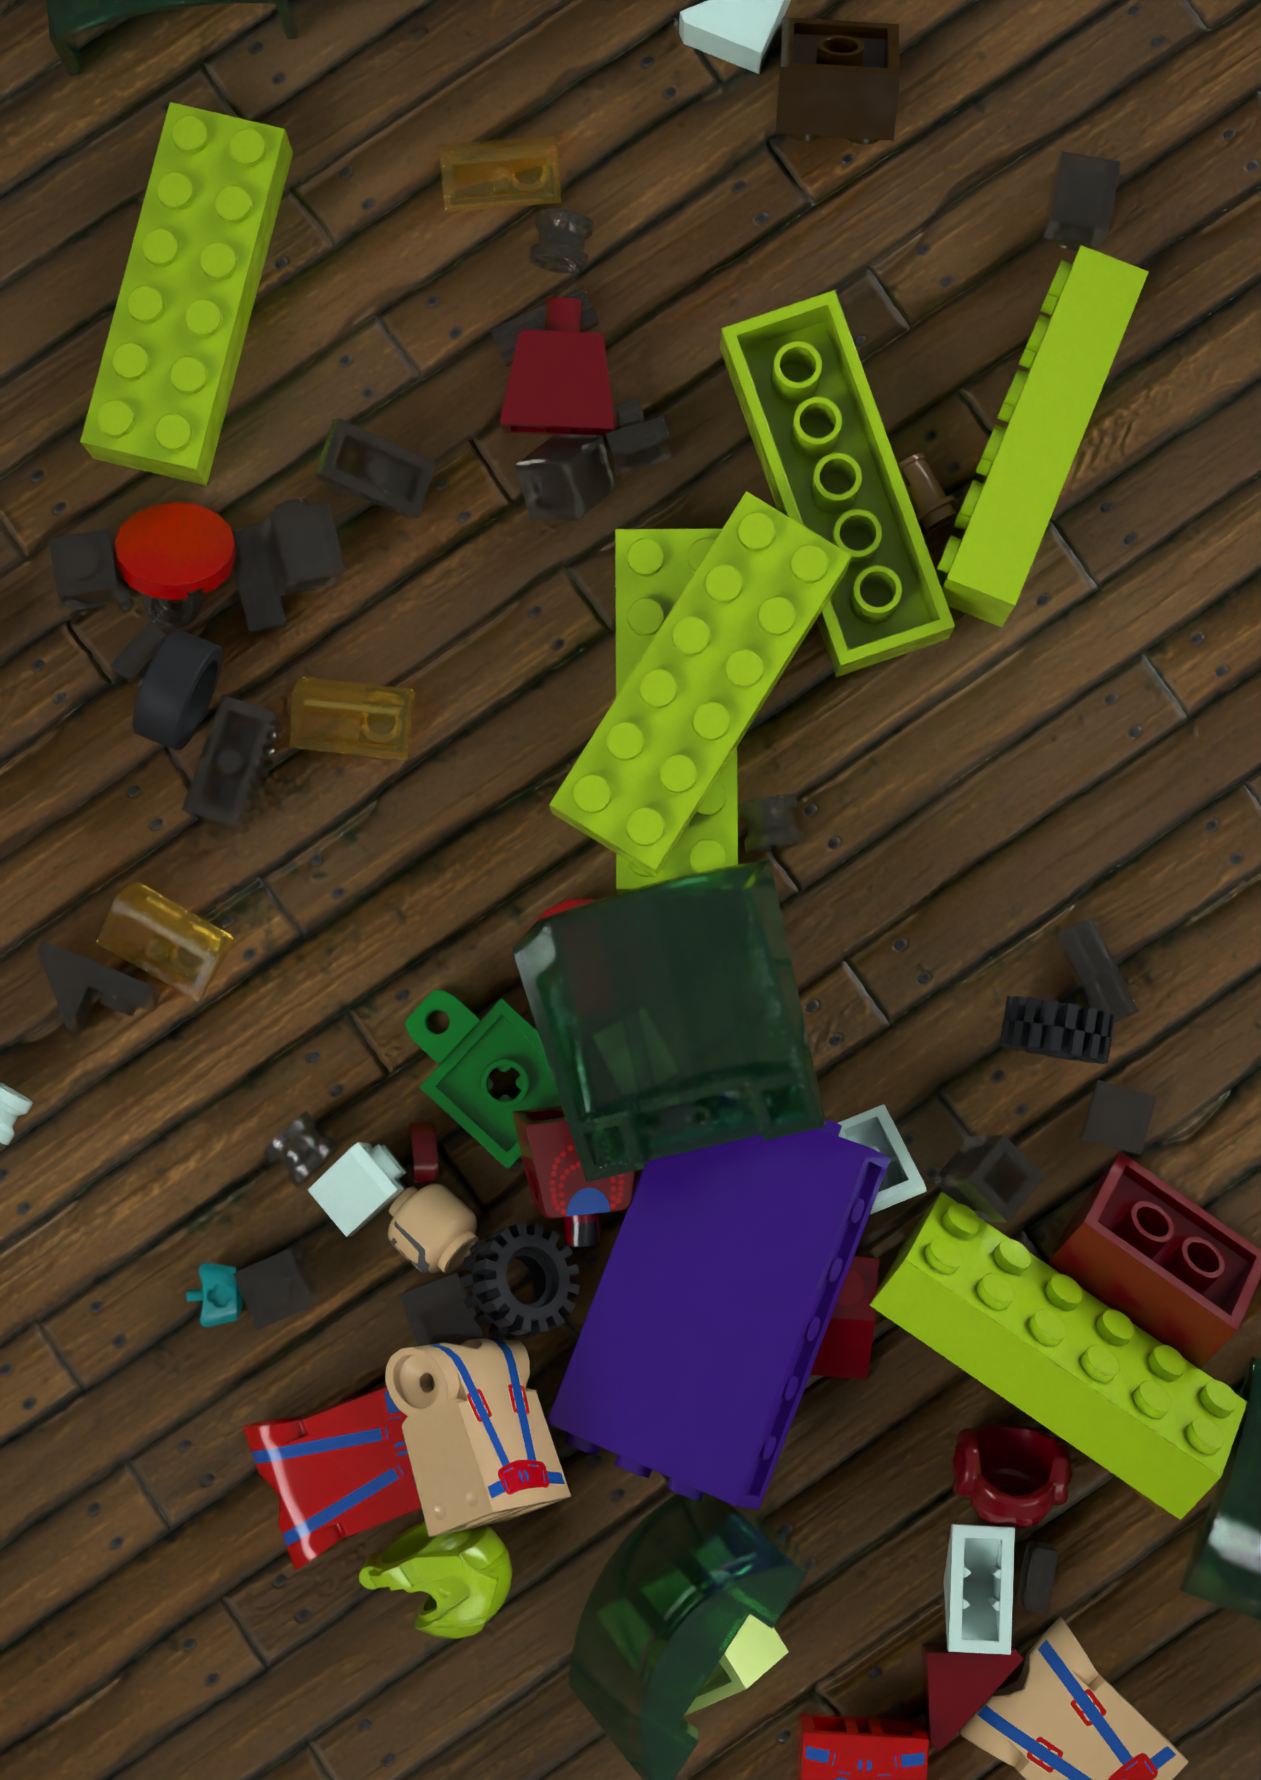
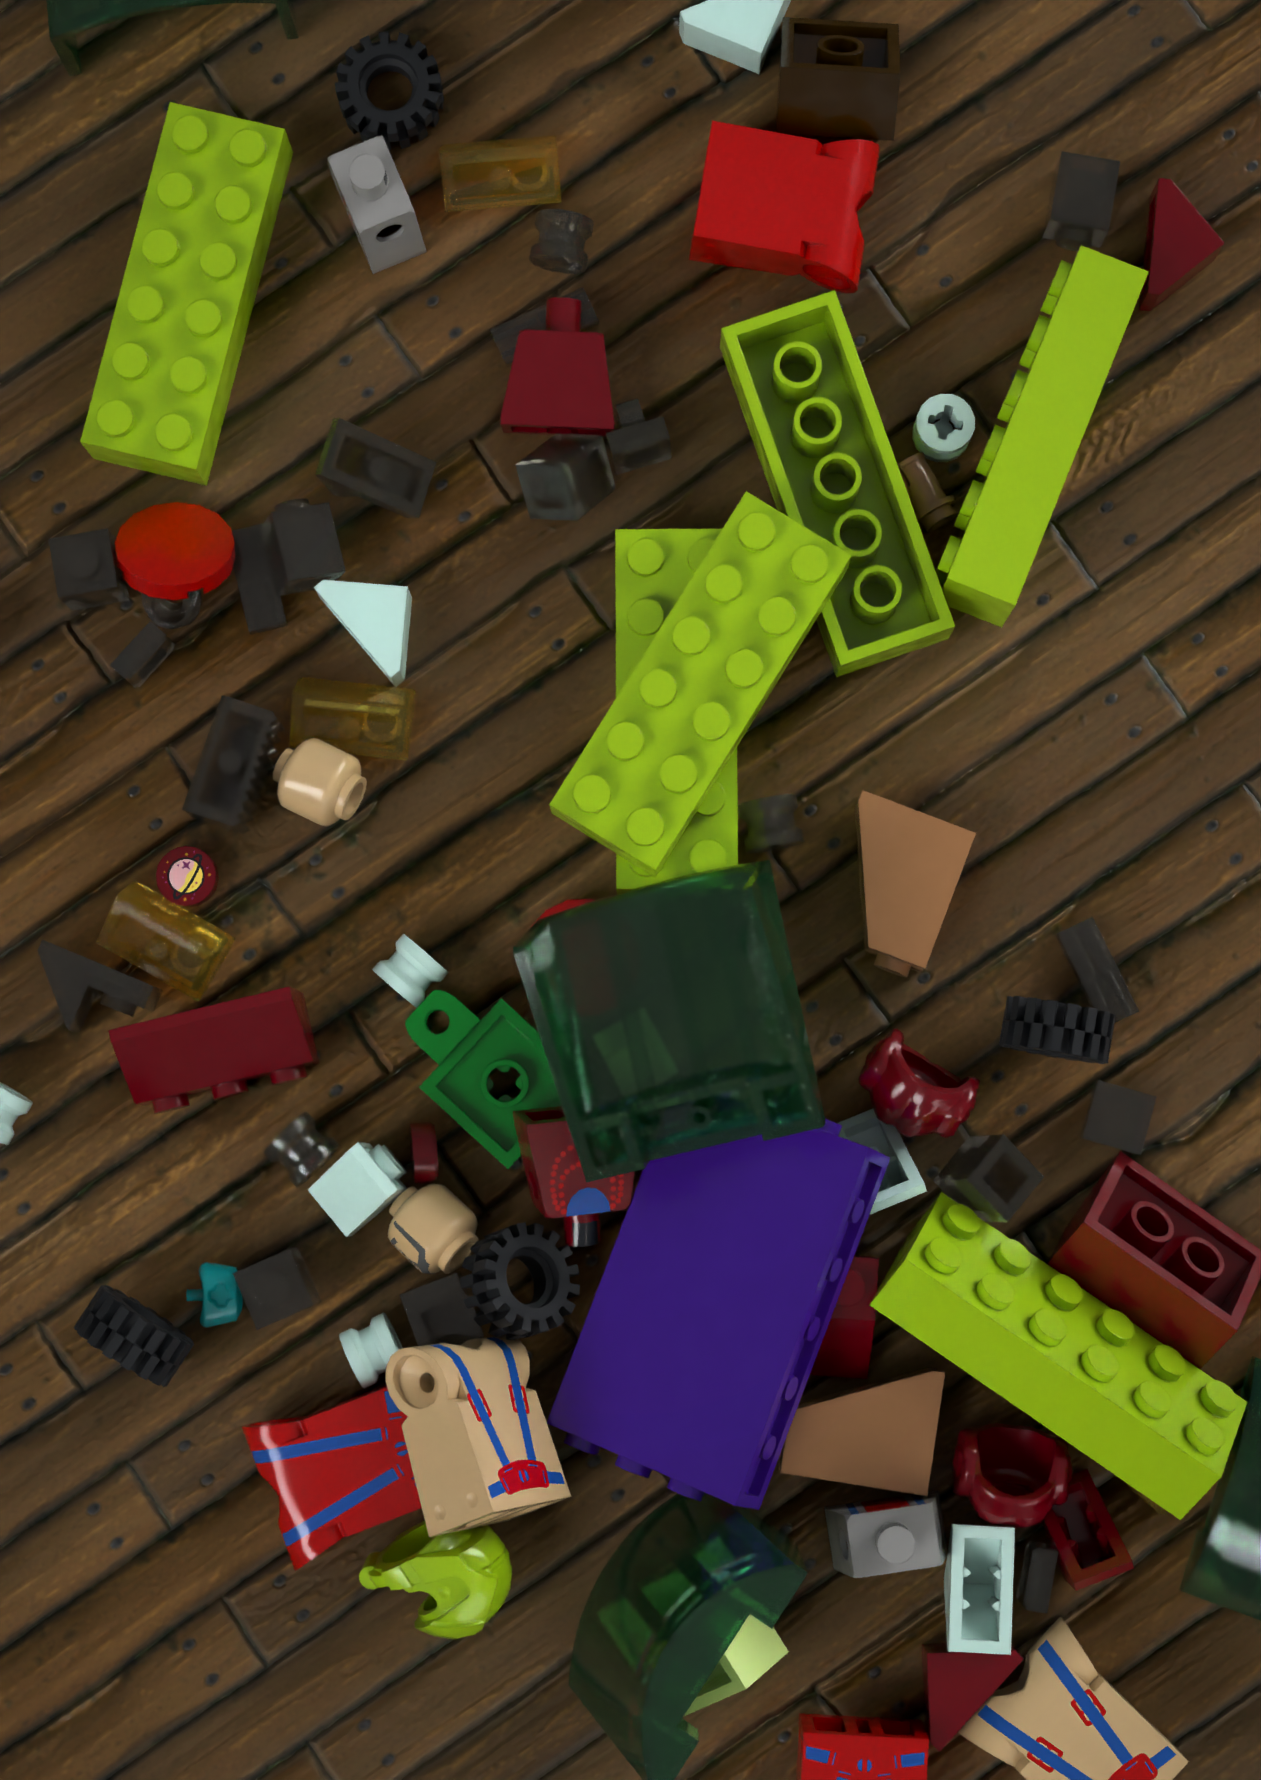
(133, 1335): none -> black tyre
(177, 689): black tyre -> none
(187, 876): none -> tile
(216, 1049): none -> dark red slope
(319, 782): none -> tan head
(370, 1348): none -> light aqua wheel
(375, 618): none -> light aqua slope
(376, 200): none -> light grey torso
(383, 57): none -> black tyre
(410, 971): none -> light aqua wheel
(784, 204): none -> red piece
(869, 1434): none -> medium nougat slope
(887, 1535): none -> light grey torso
(905, 879): none -> medium nougat slope
(915, 1092): none -> dark red hair
(940, 440): none -> light aqua wheel
(1085, 1536): none -> dark red slope
(1176, 244): none -> dark red slope

